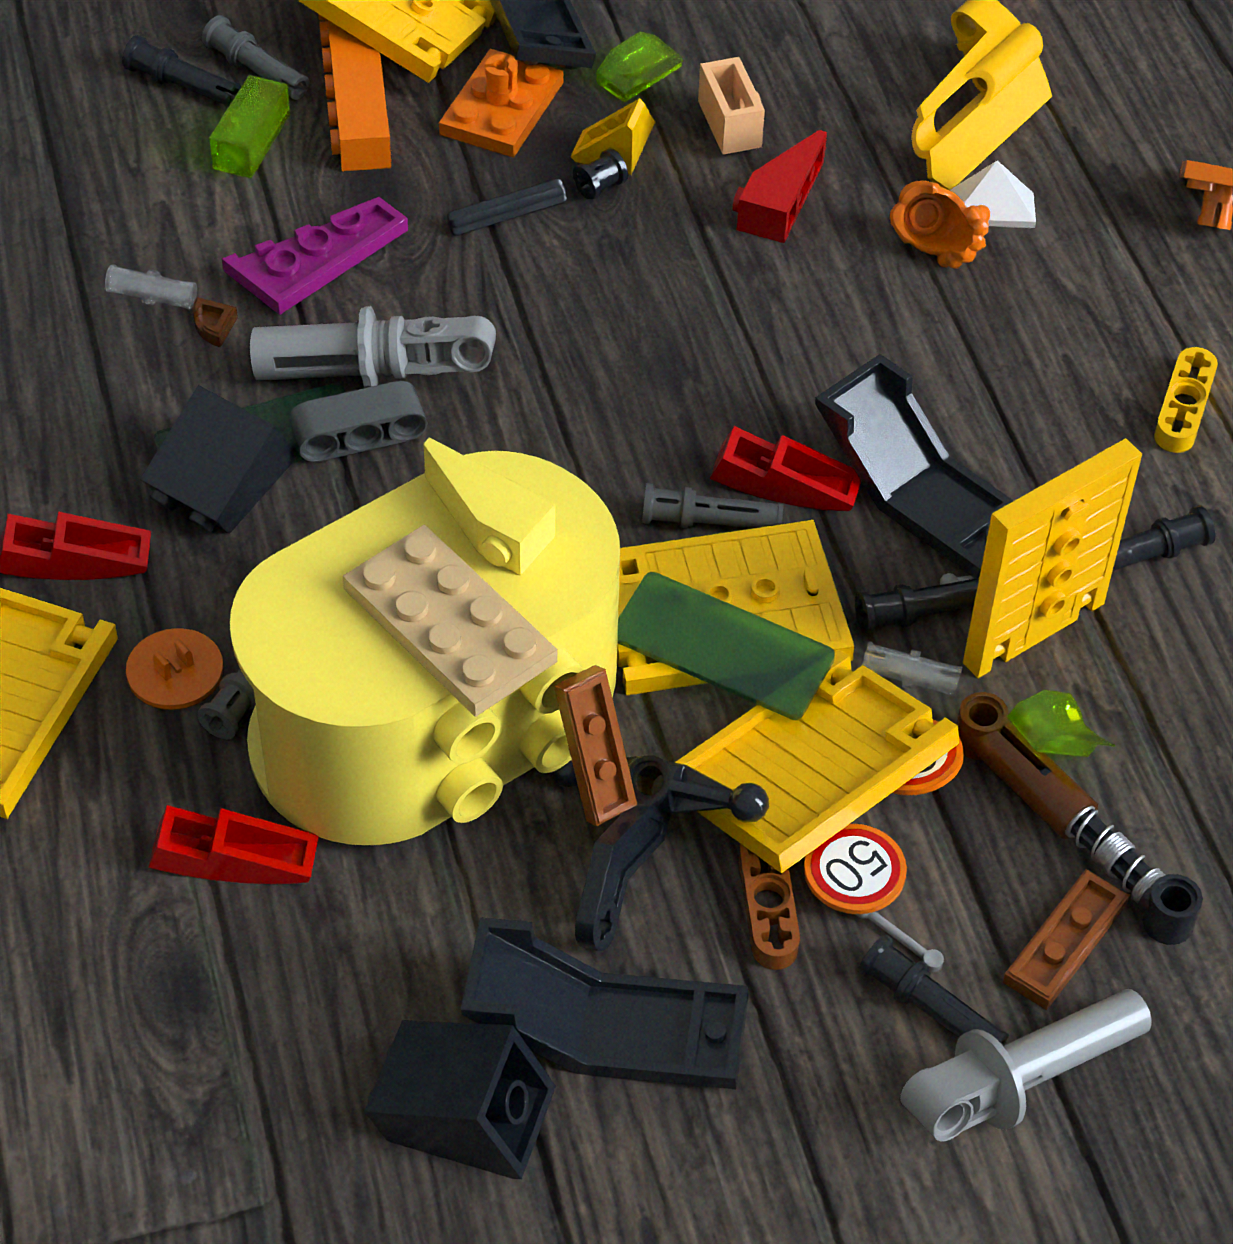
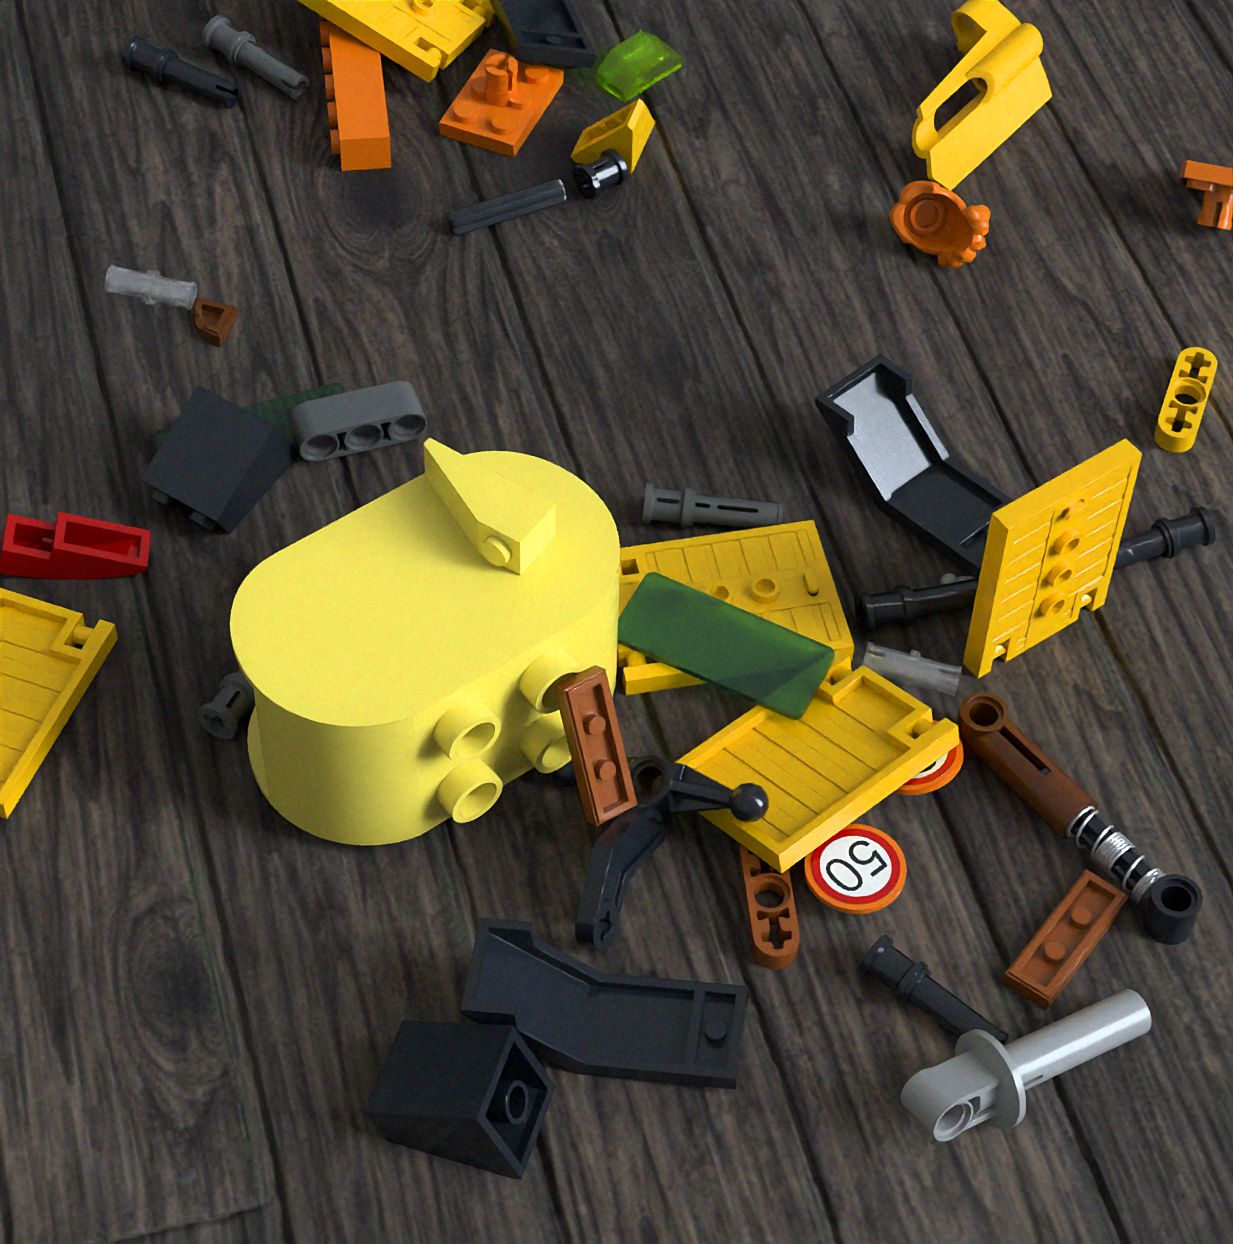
(174, 668): orange piece -> none
(232, 848): red slope -> none
(249, 126): clear neon green brick -> none
(316, 254): magenta wing -> none
(371, 348): light grey piece -> none
(450, 620): tan plate -> none
(731, 105): light nougat brick -> none
(779, 189): red slope -> none
(785, 472): red slope -> none
(932, 957): light grey hinge -> none
(1005, 196): white slope -> none
(1055, 724): clear neon green slope -> none

